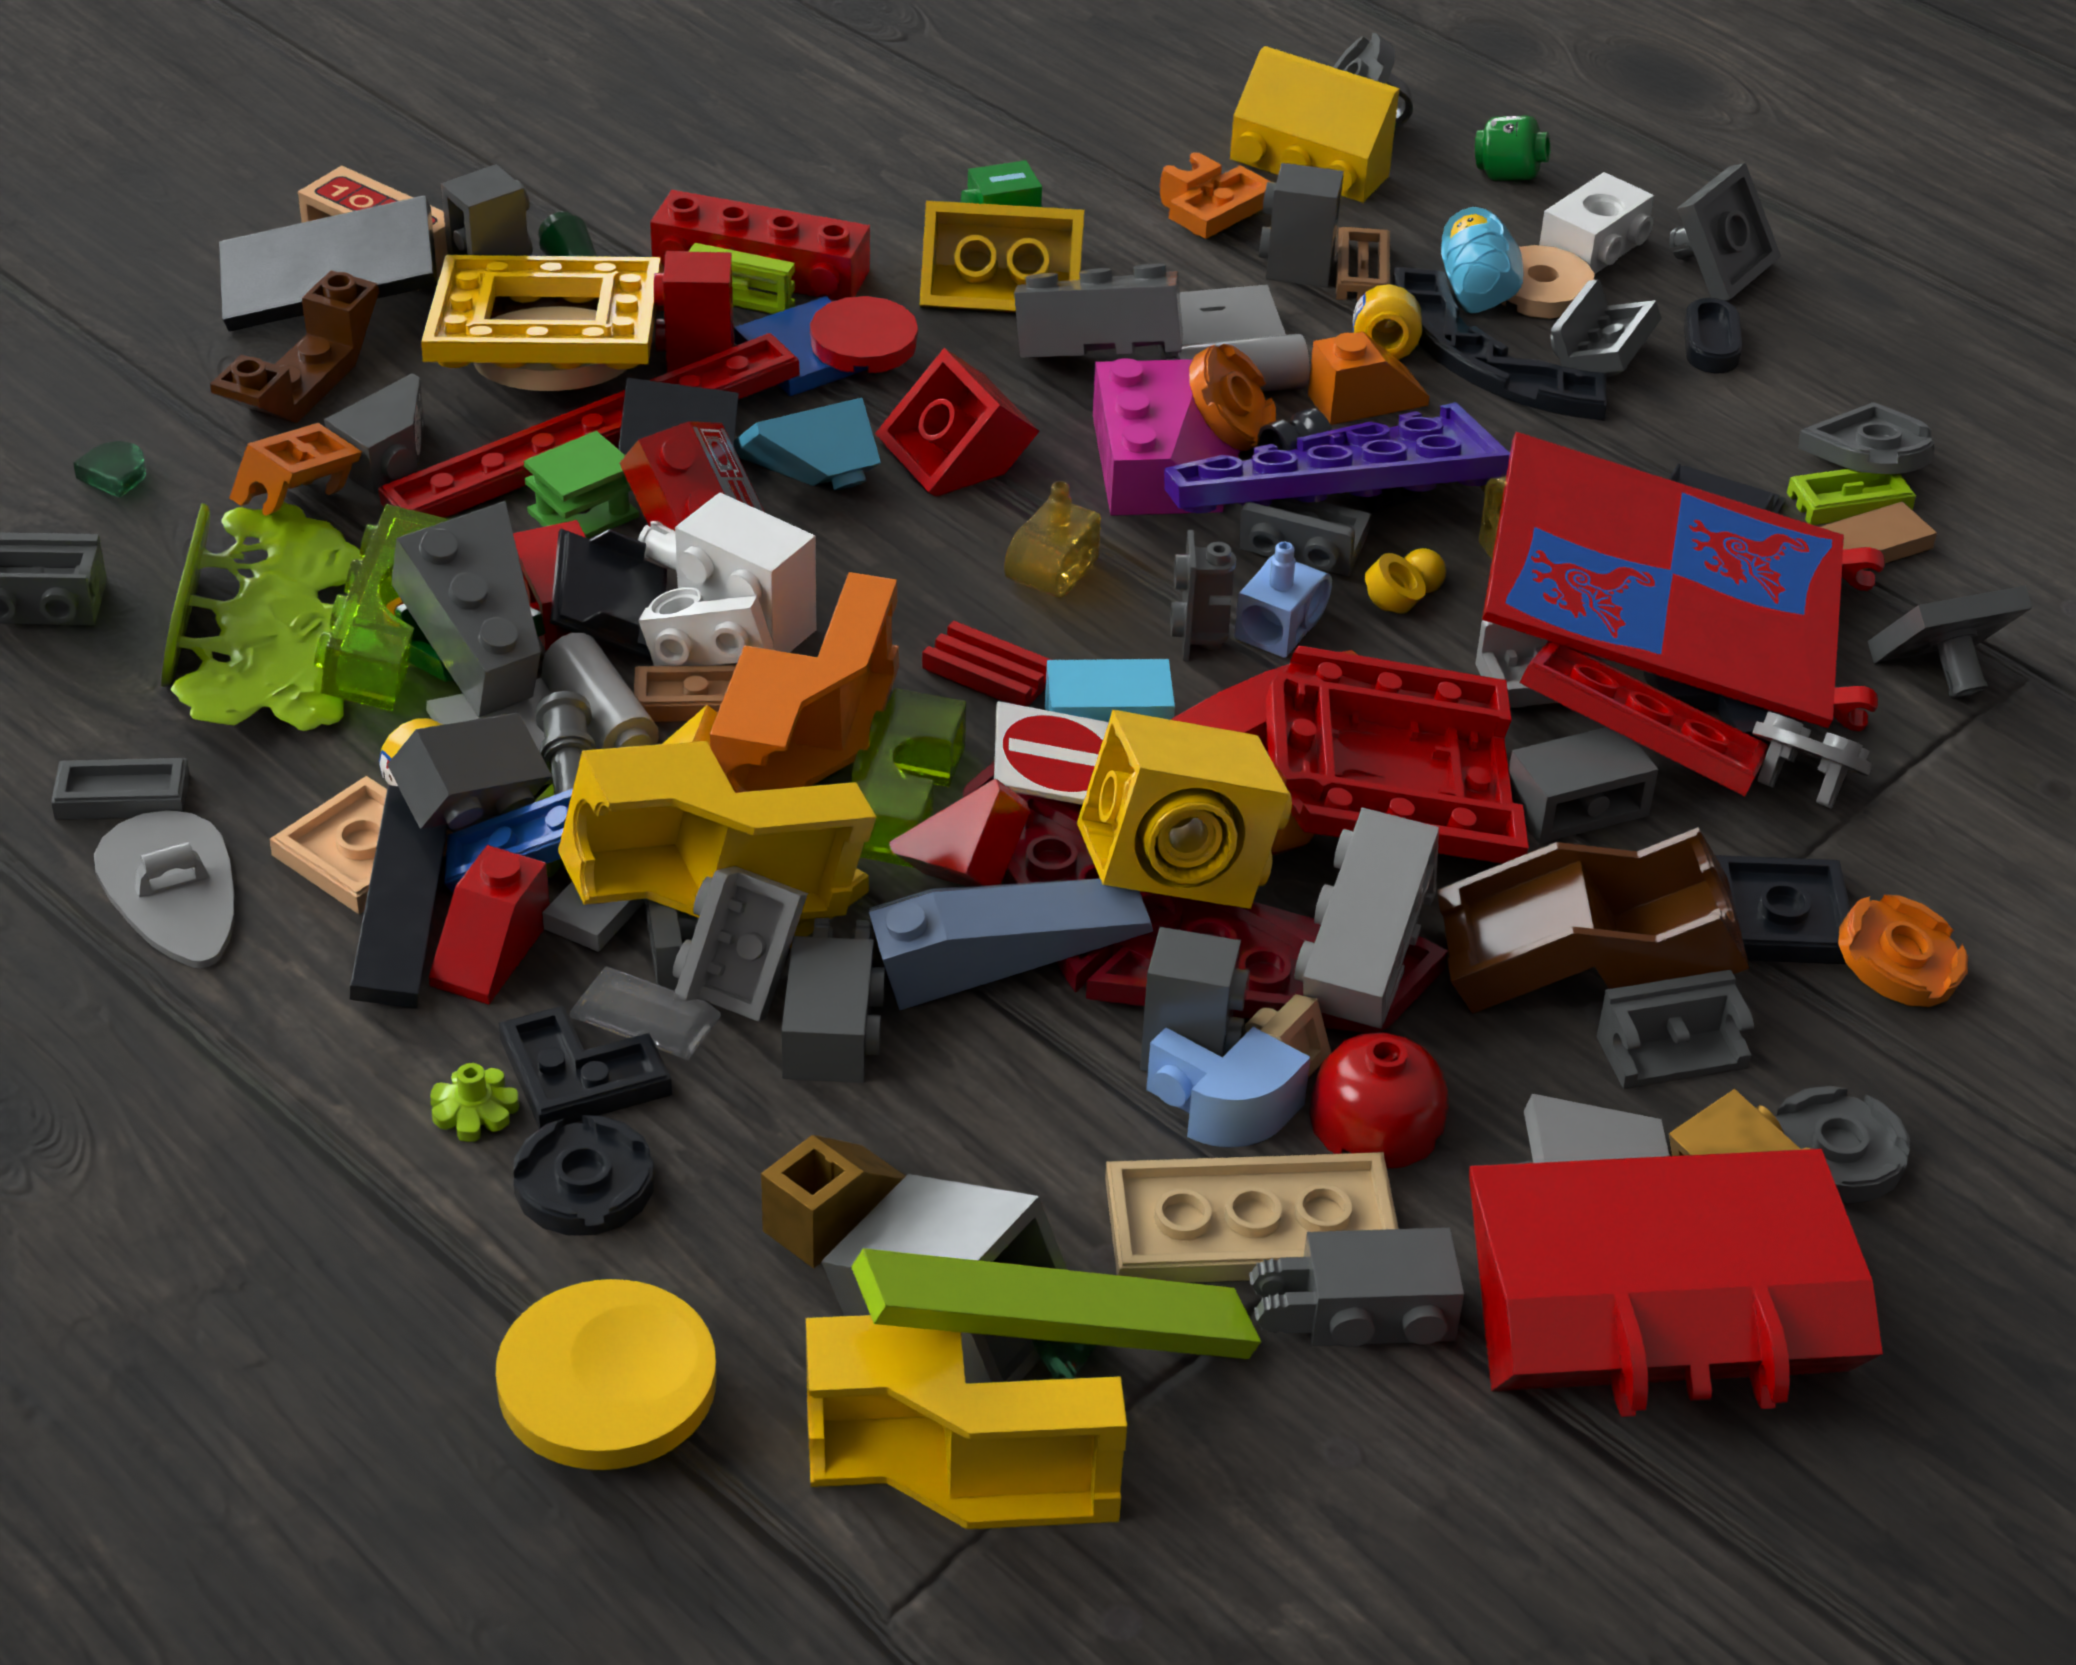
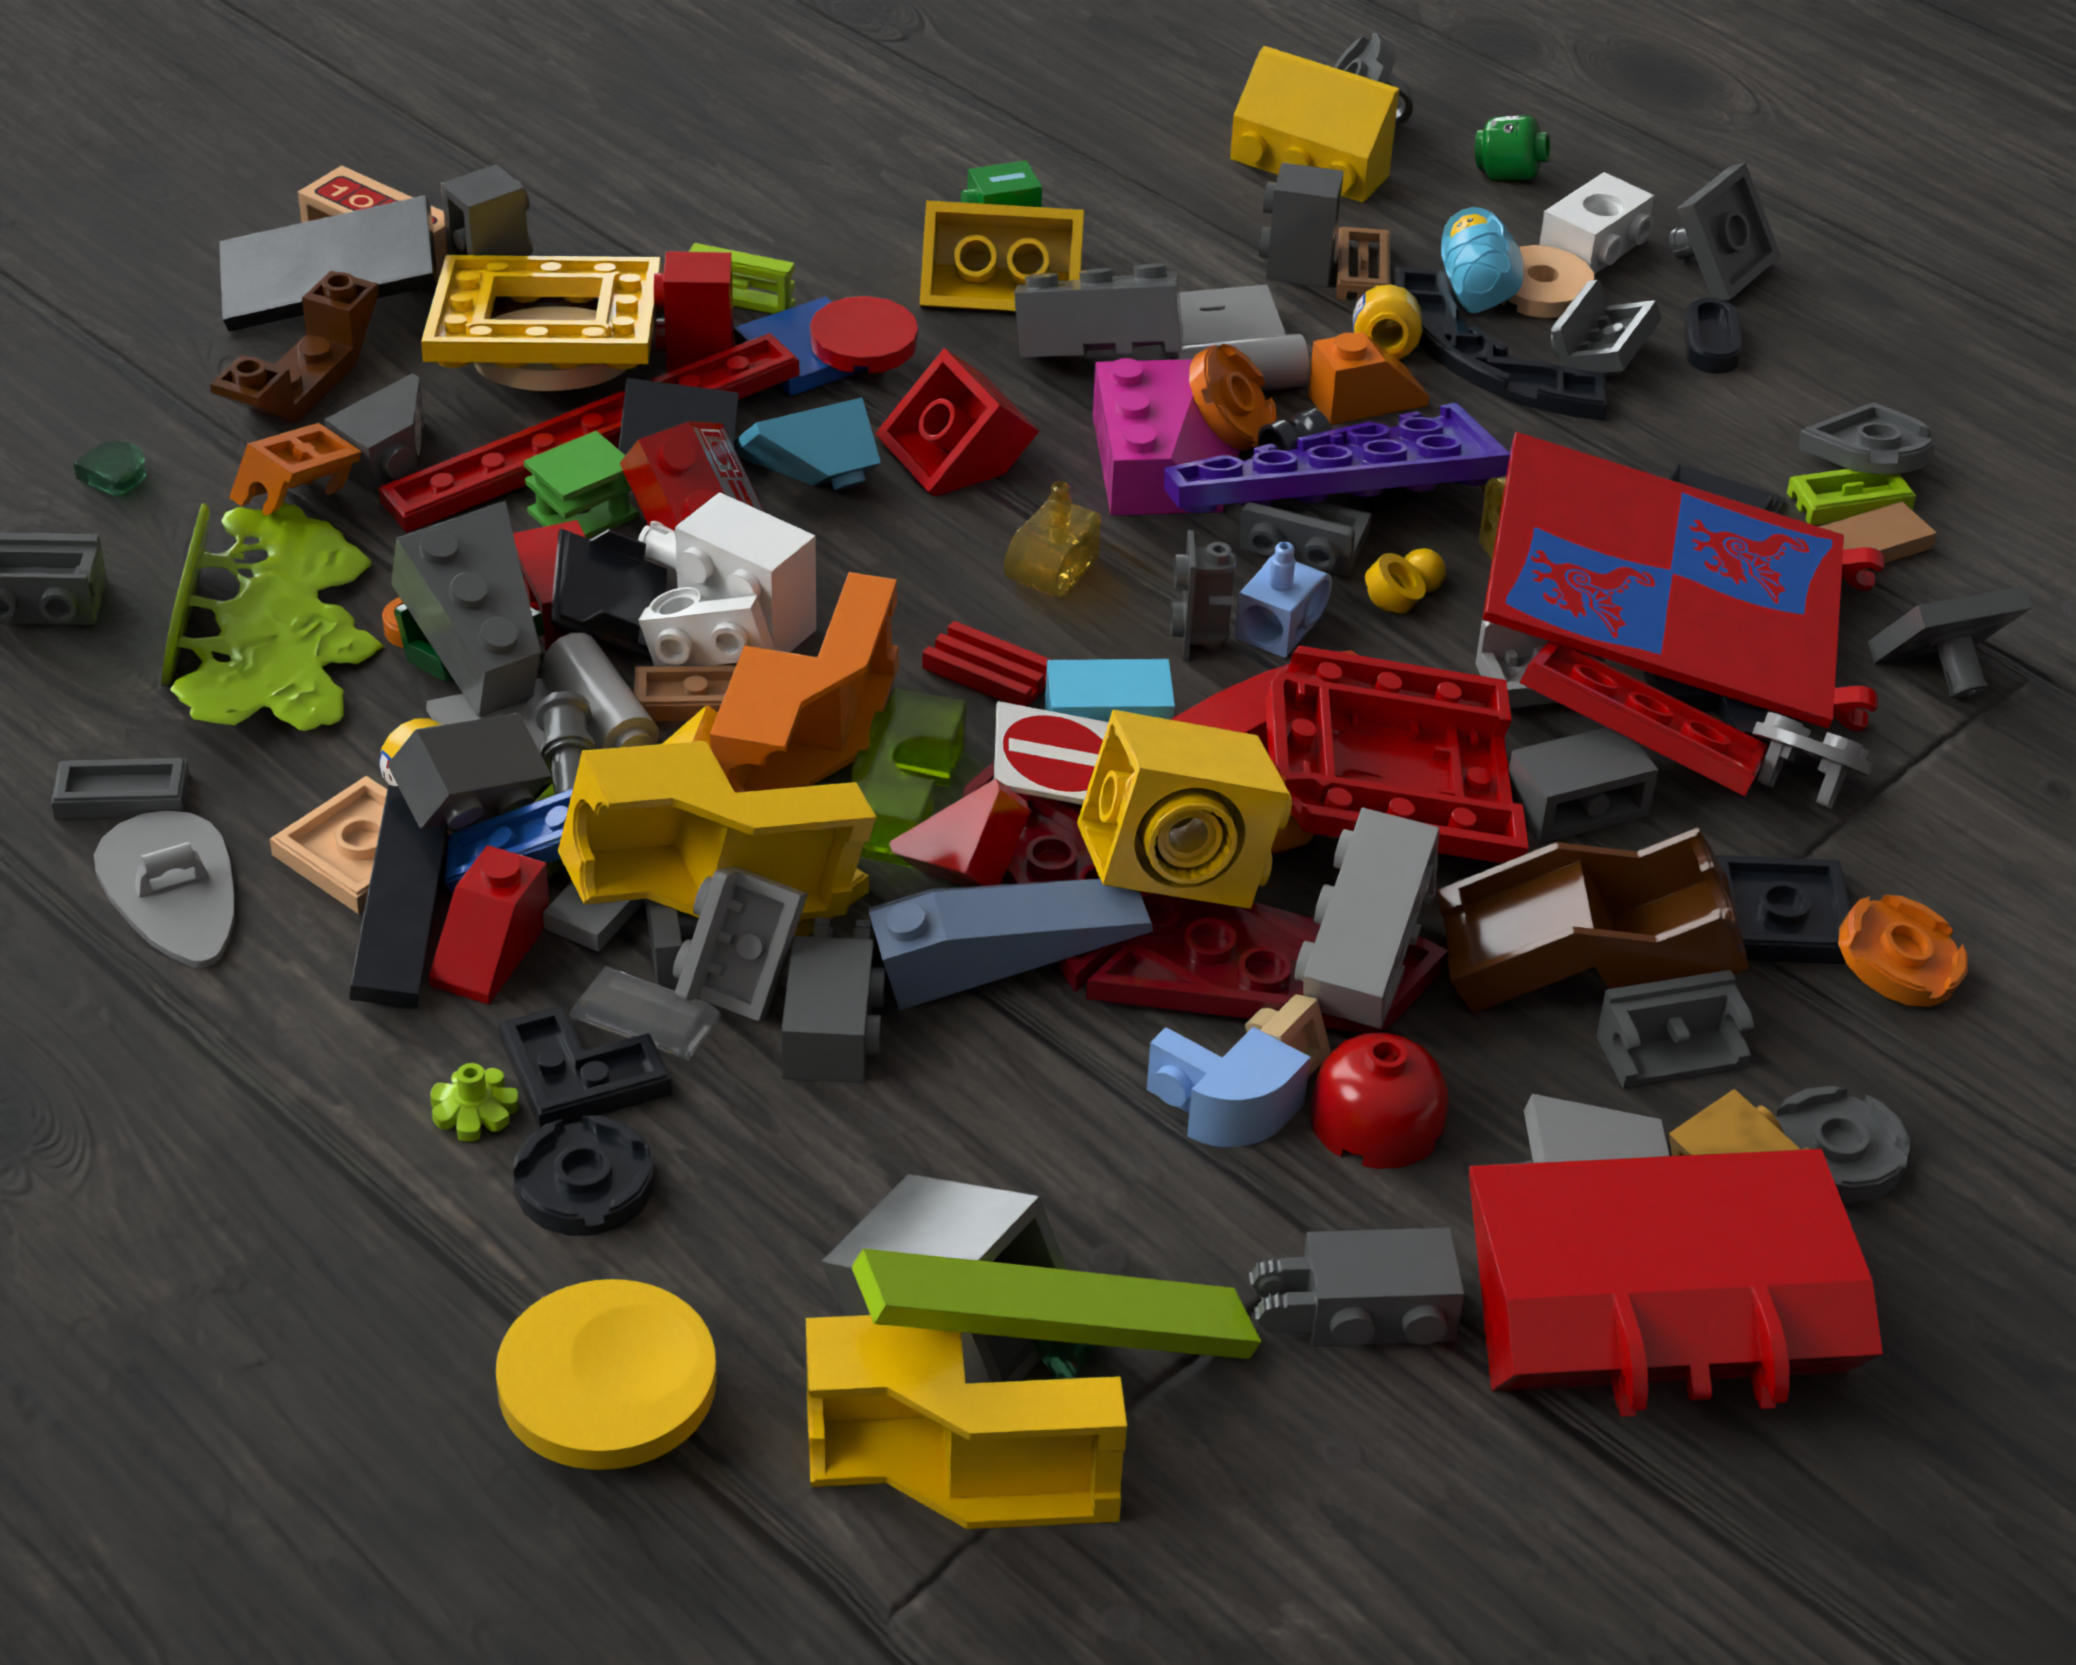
(369, 645): clear neon green arch -> none
(565, 236): dark green cone -> none
(822, 1194): pearl gold slope -> none
(827, 252): red brick -> none
(1194, 991): dark grey brick -> none
(1210, 200): orange plate -> none
(1229, 1213): tan tile -> none

